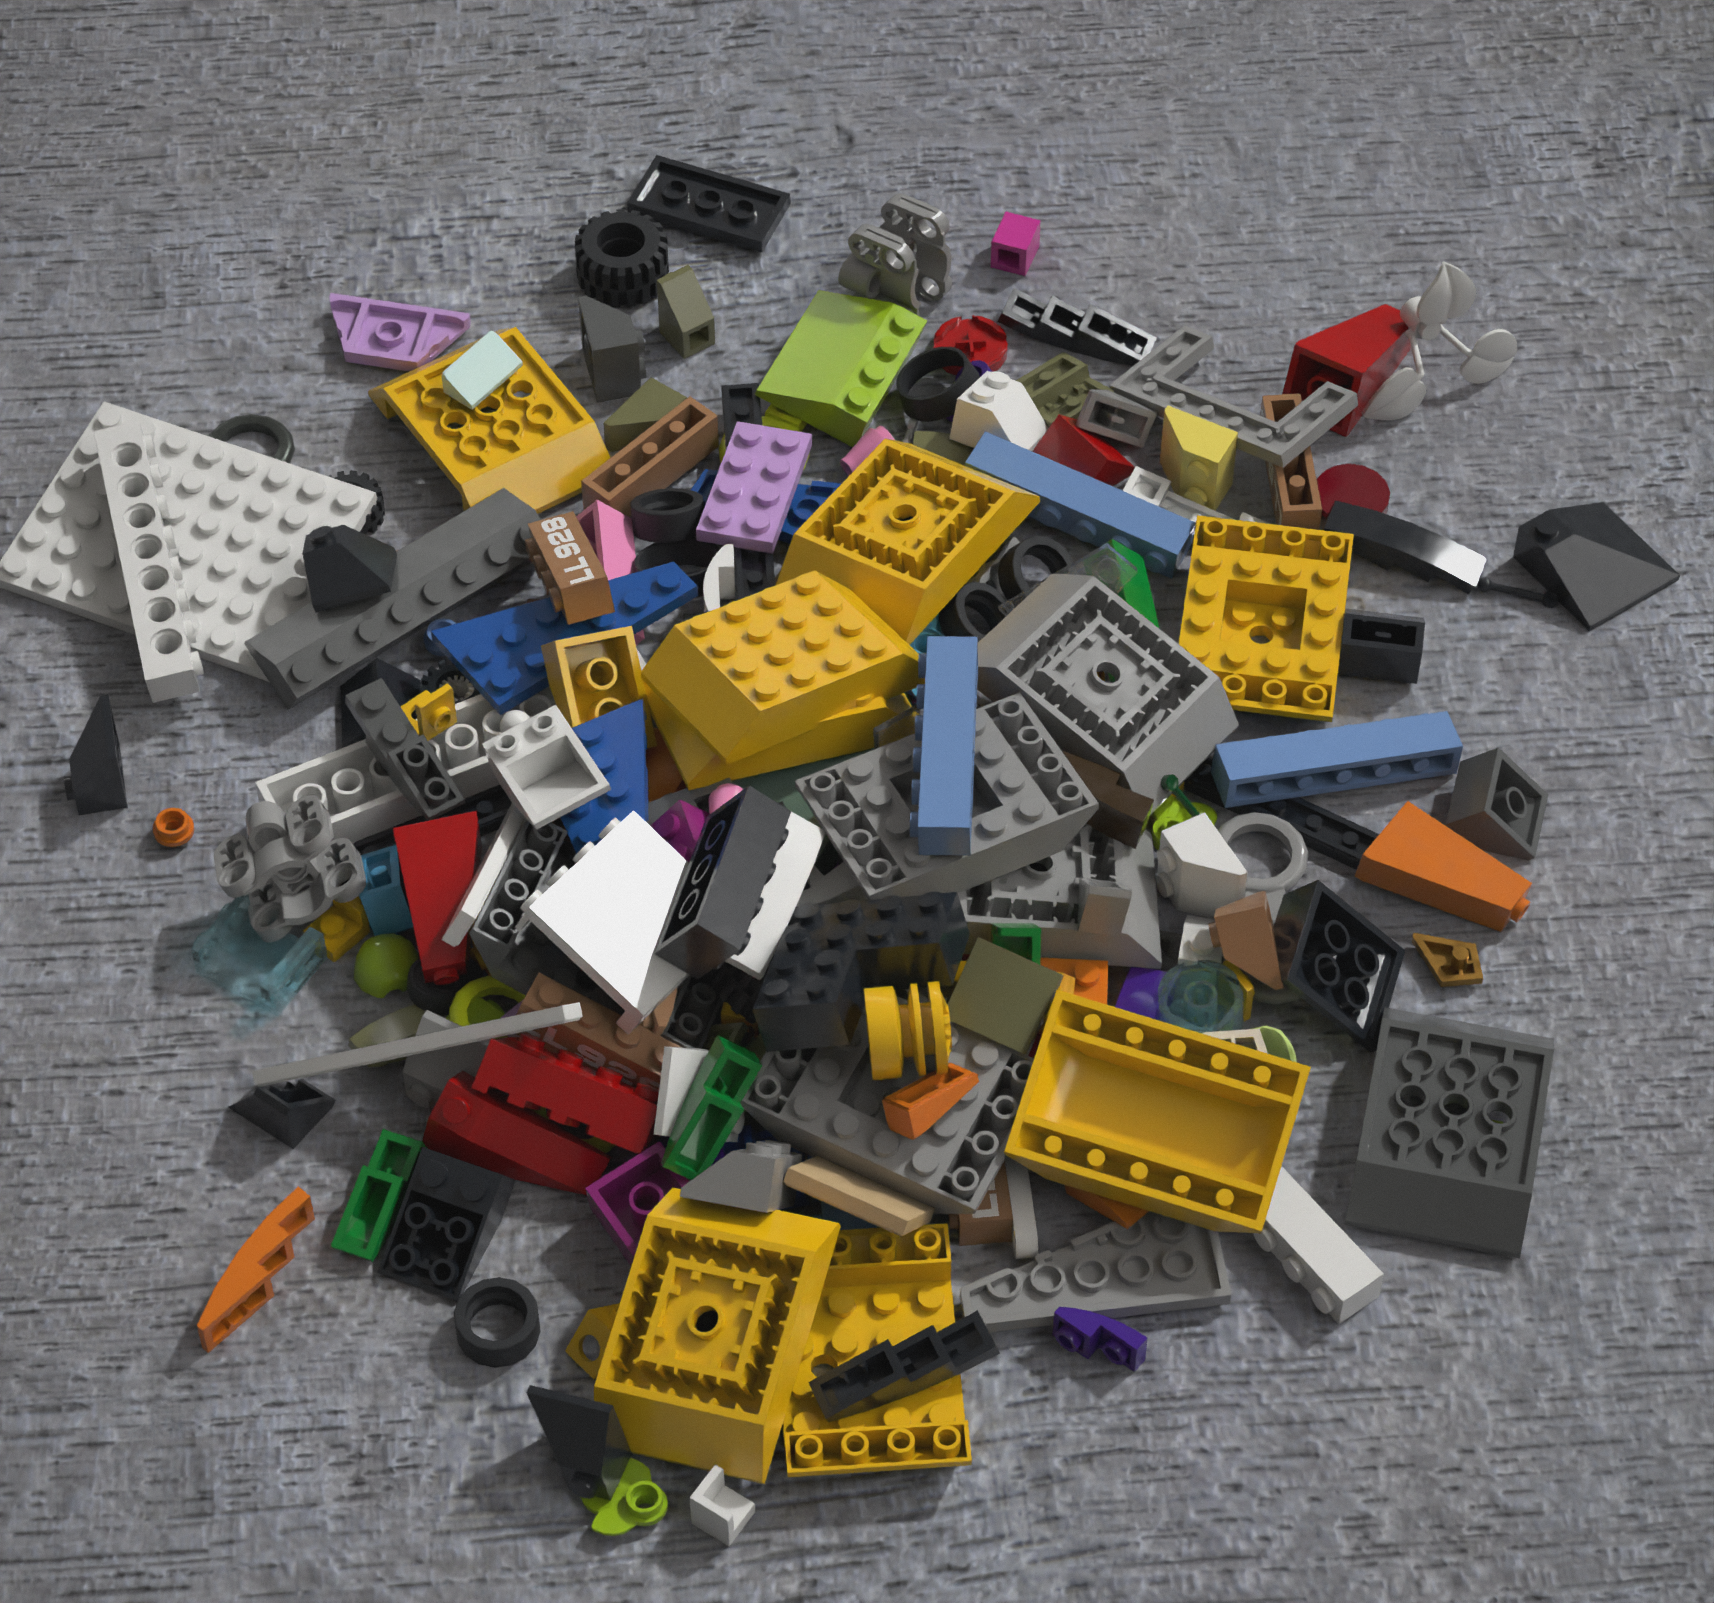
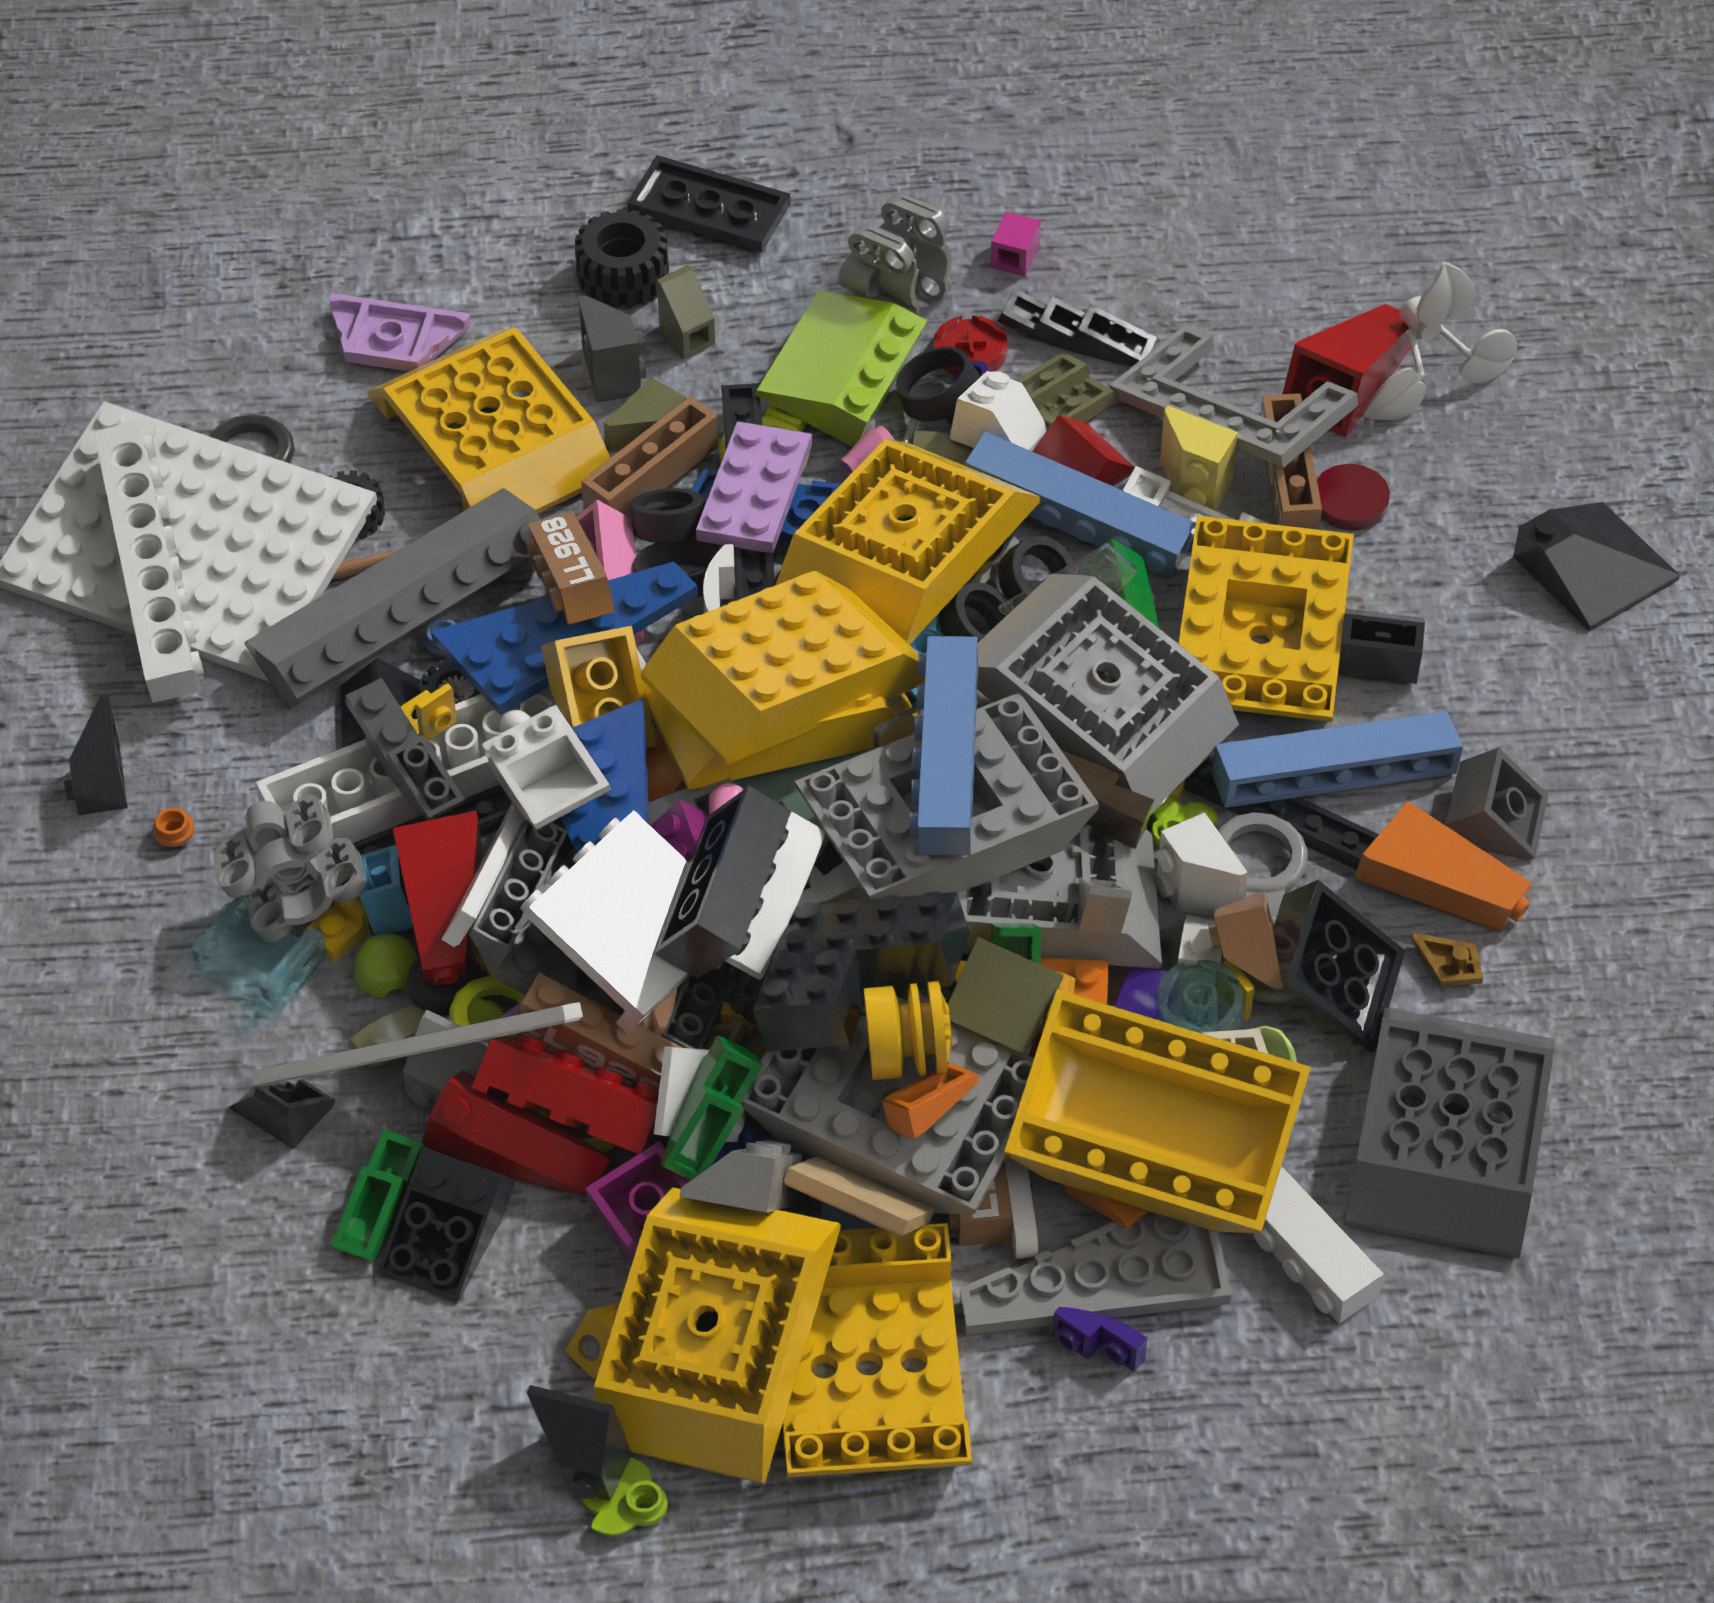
(248, 1277): orange slope -> none
(346, 566): black slope -> none
(480, 370): light aqua slope -> none
(489, 1293): black tyre -> none
(718, 1508): white panel -> none
(903, 1369): black slope -> none
(1116, 417): light grey slope -> none
(1170, 783): dark green hinge -> none
(1410, 546): black slope -> none
(1548, 599): black hinge -> none

